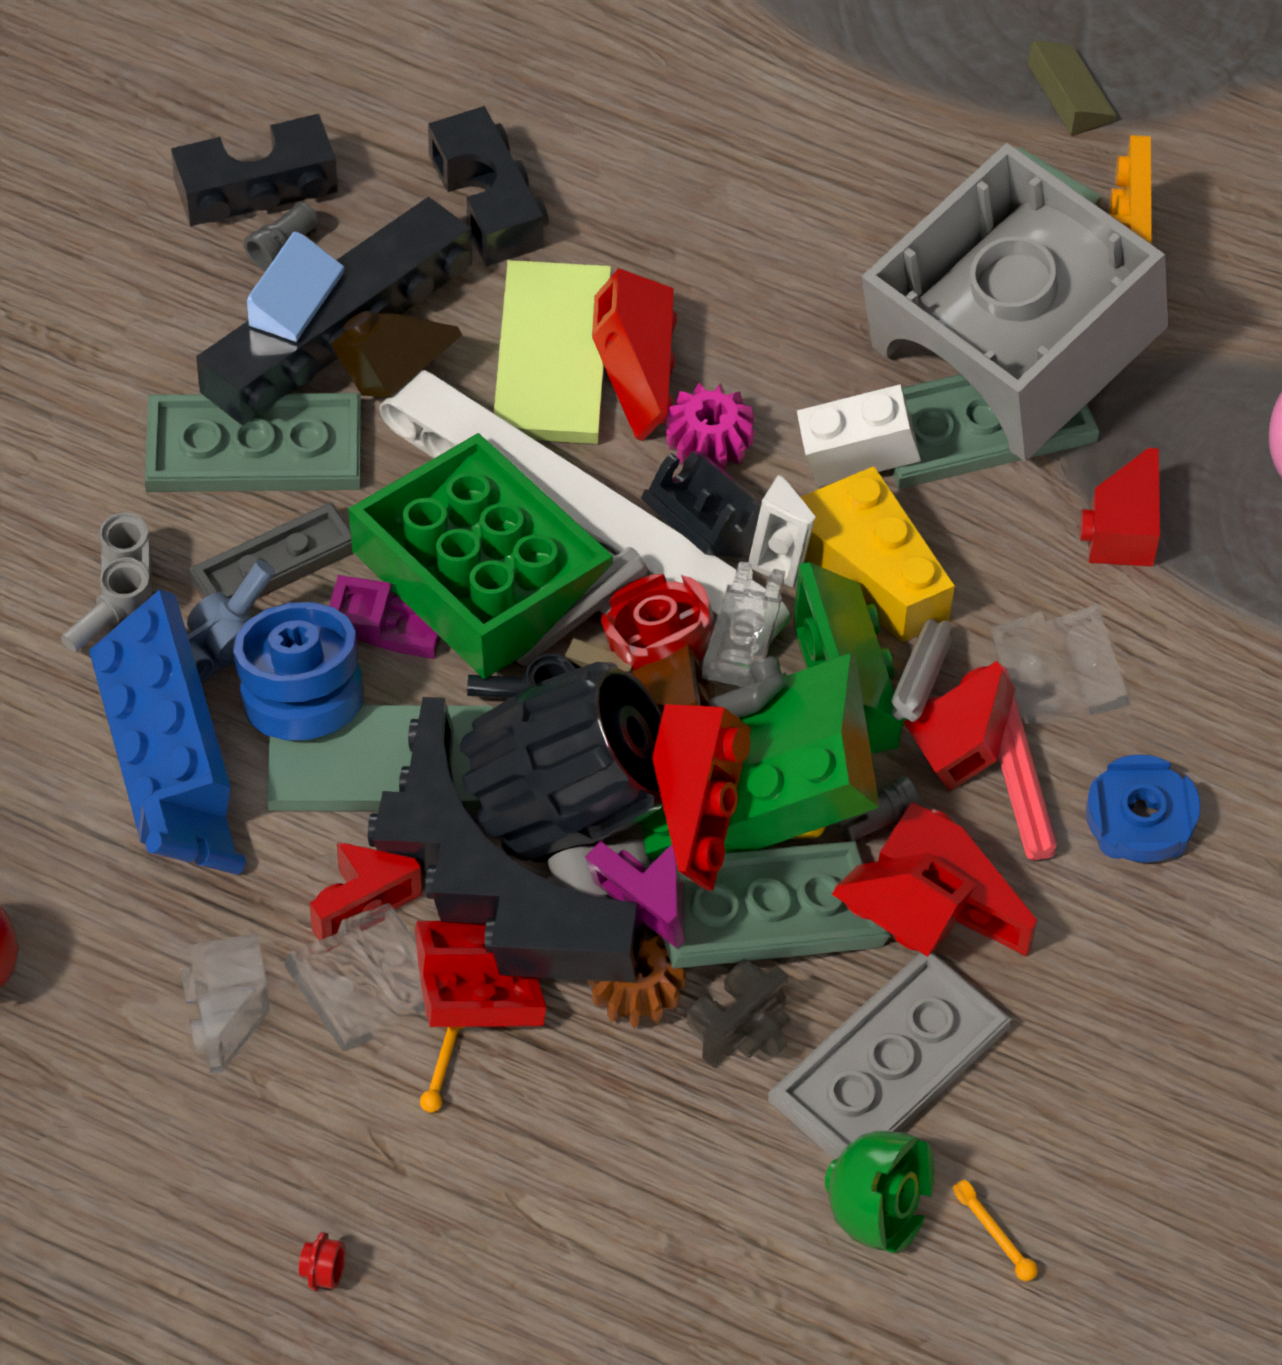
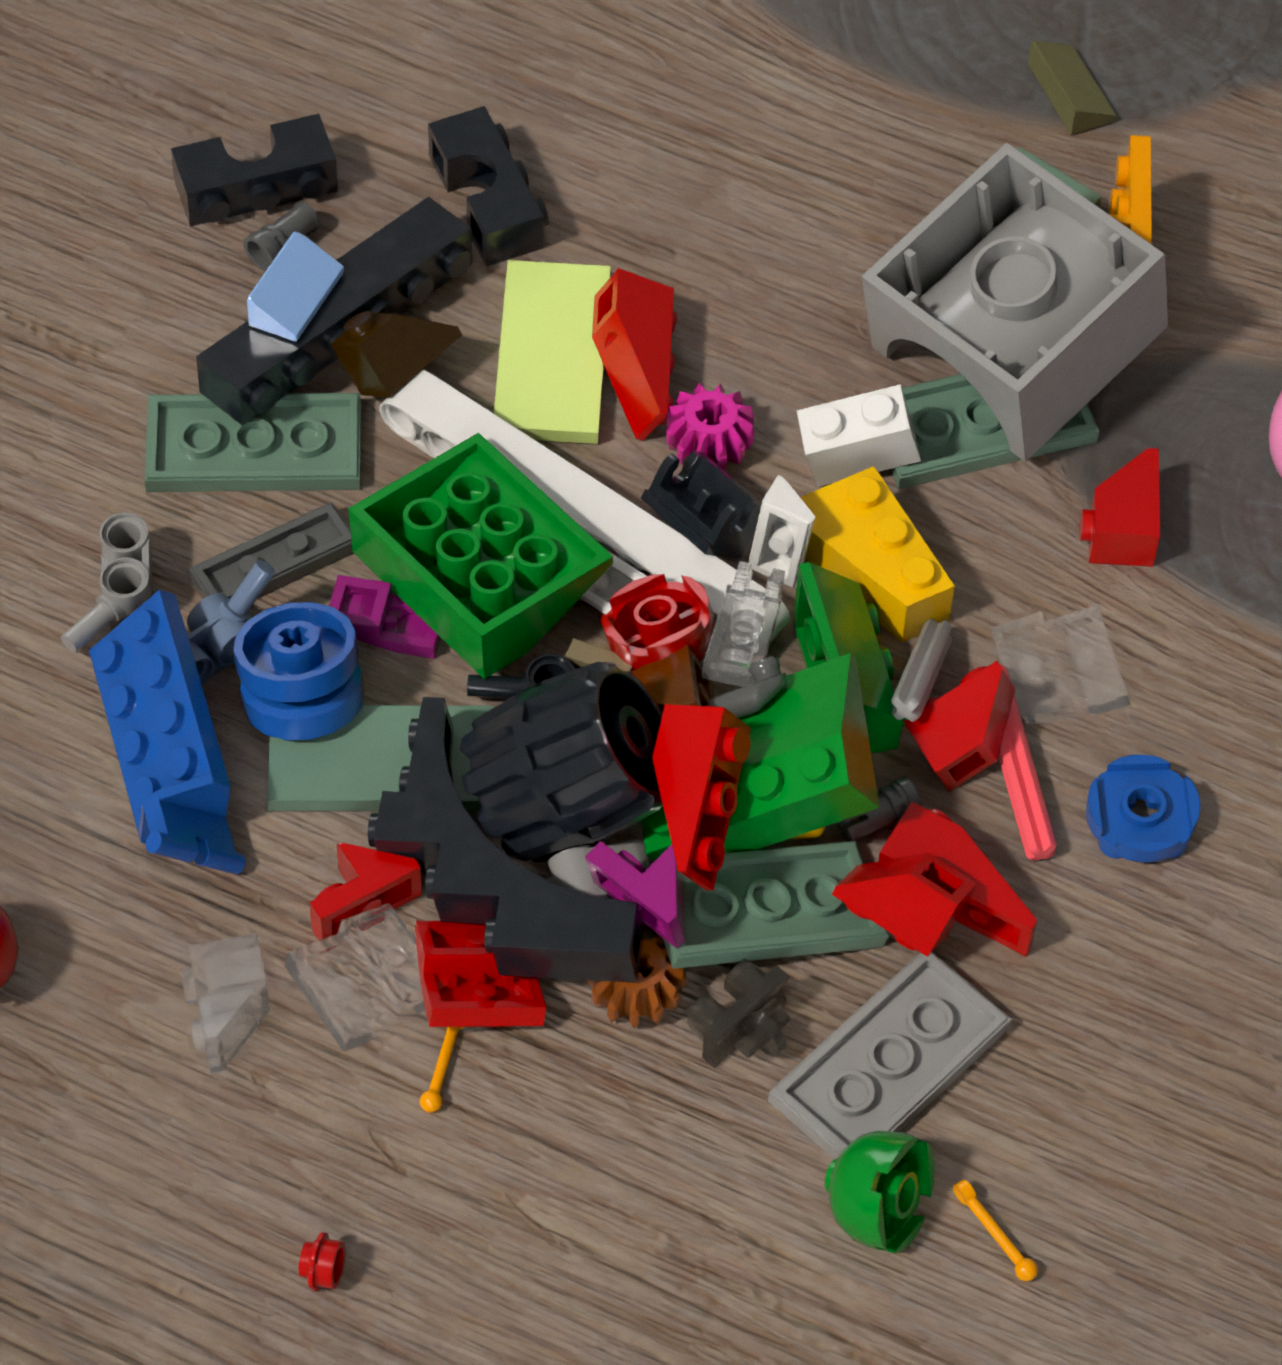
(626, 568): light grey axle -> none

